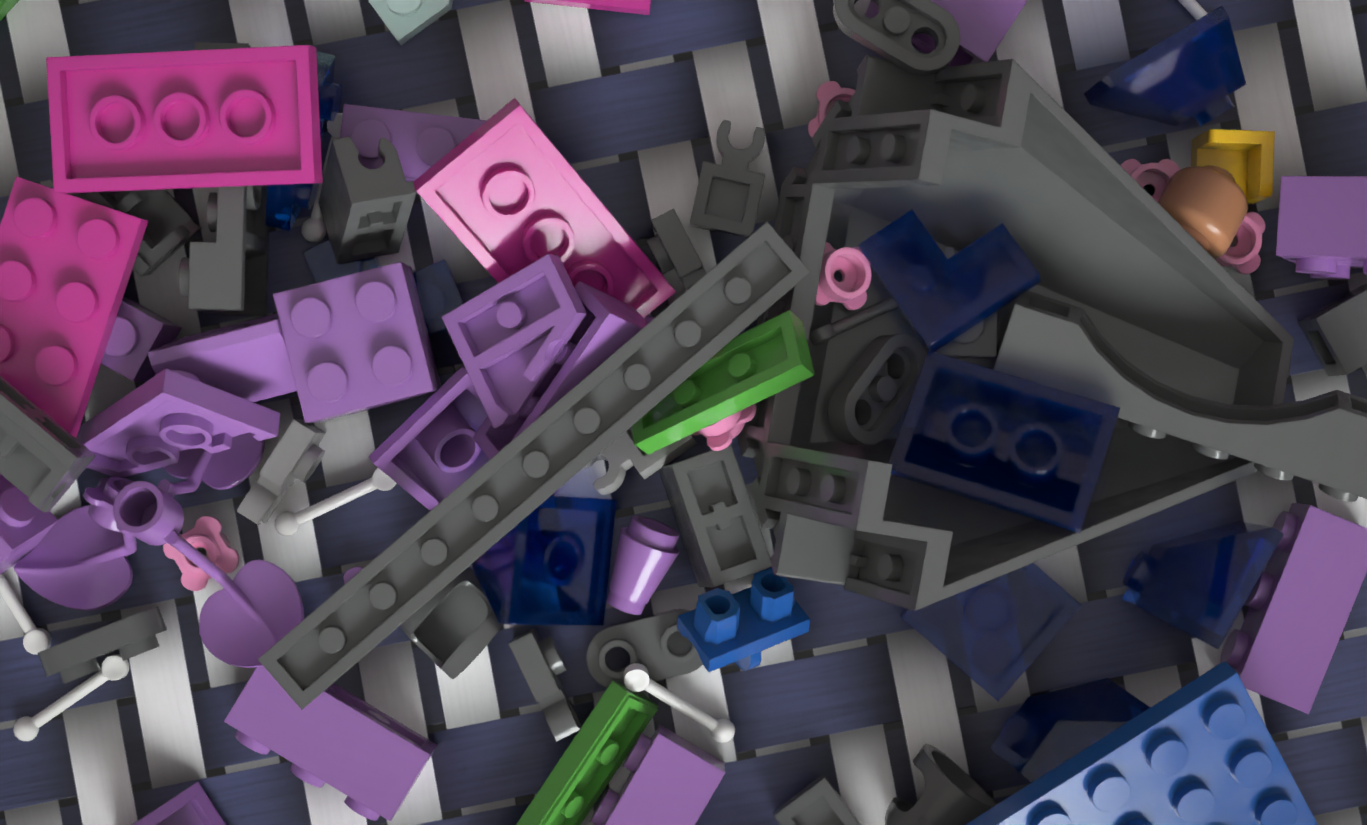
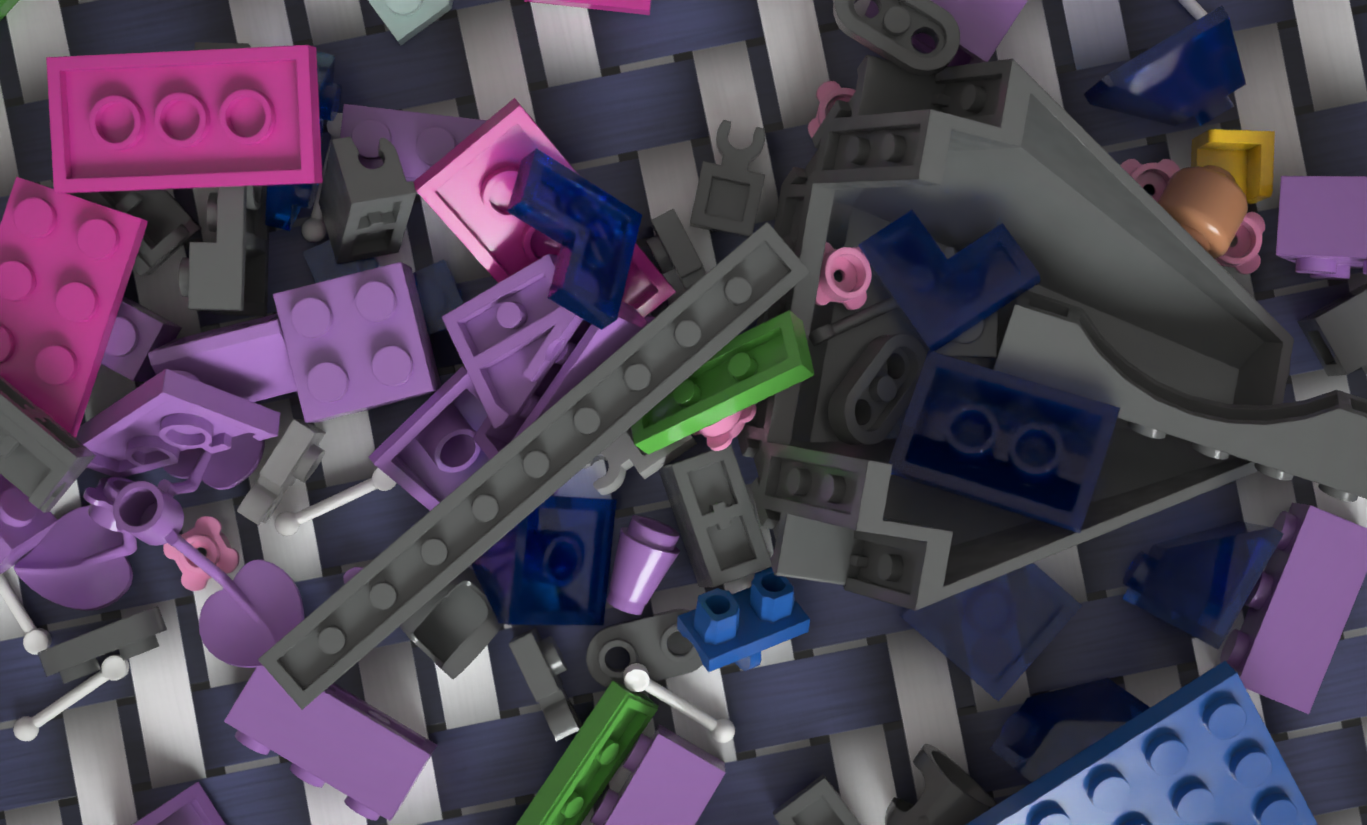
(593, 232): none -> clear blue plate

